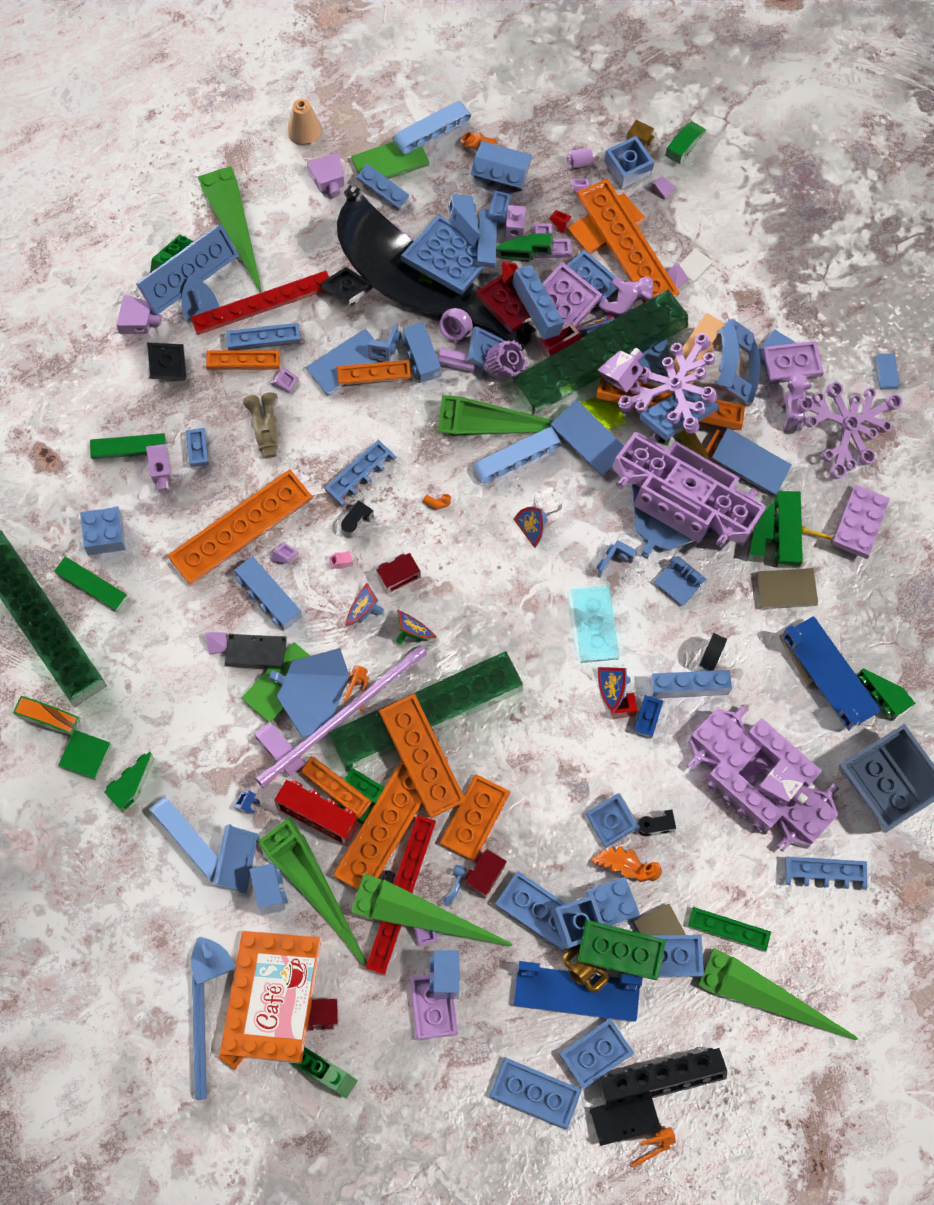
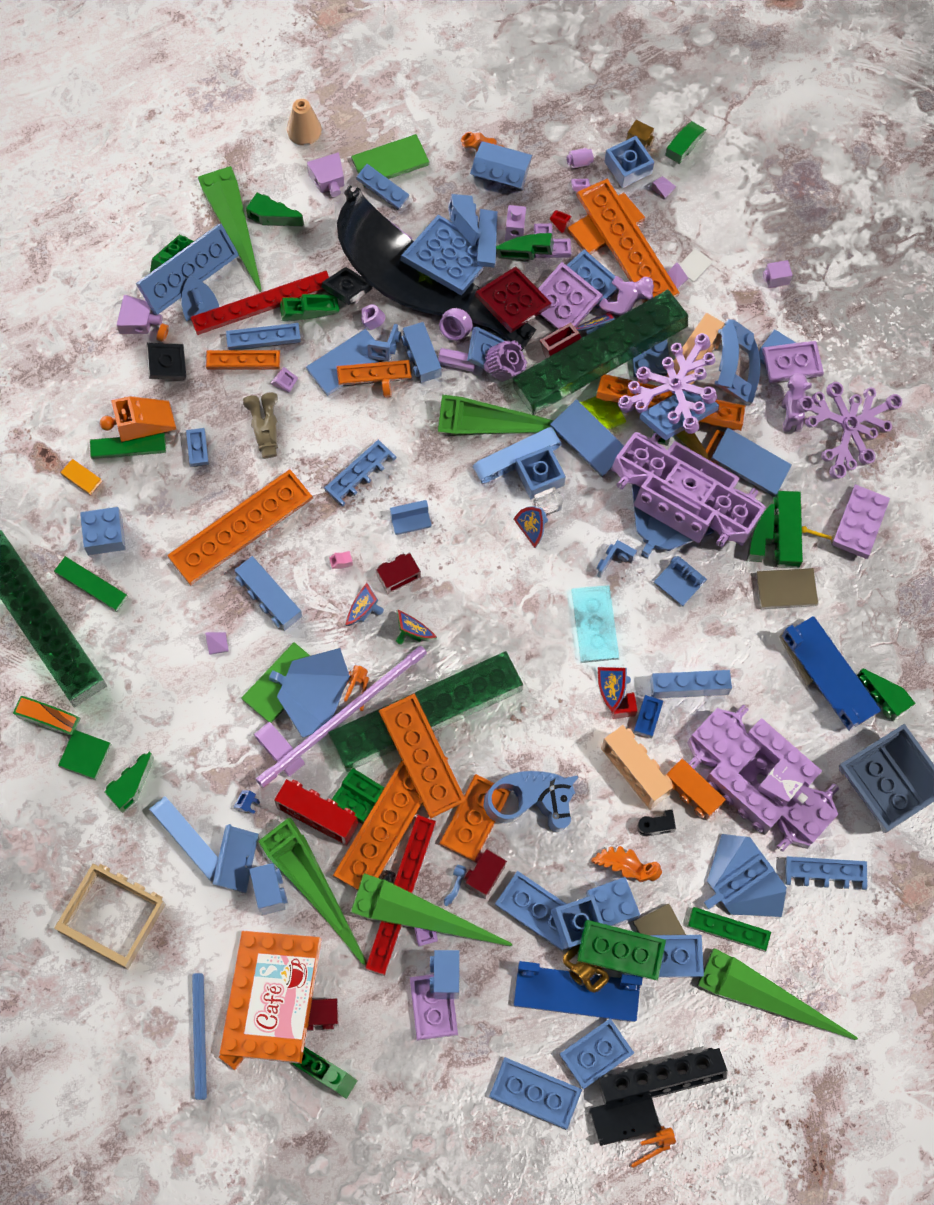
(81, 477): none -> light orange tile
(120, 880): none -> tan window
(139, 417): none -> orange slope
(159, 461): lavender torso -> none
(162, 332): none -> orange tile
(209, 960): medium blue shield -> none
(257, 653): black door -> none
(272, 213): none -> green slope
(284, 553): lavender slope -> none
(308, 307): none -> green slope
(336, 786): orange tile -> none
(355, 518): black leg -> none
(372, 316): none -> lavender plate
(386, 387): none -> orange tile
(410, 517): none -> medium blue panel
(431, 127): light blue beam -> none
(439, 503): orange arm -> none
(499, 206): medium blue tile -> none
(508, 271): red slope -> none
(536, 788): none -> medium blue animal
(537, 302): medium blue brick -> none
(540, 471): none -> medium blue brick
(612, 820): medium blue tile -> none
(622, 369): lavender torso -> none
(637, 767): none -> light nougat brick
(695, 790): none -> orange brick
(713, 652): black tyre -> none
(745, 879): none -> medium blue panel
(777, 274): none -> lavender brick
(887, 371): medium blue tile -> none

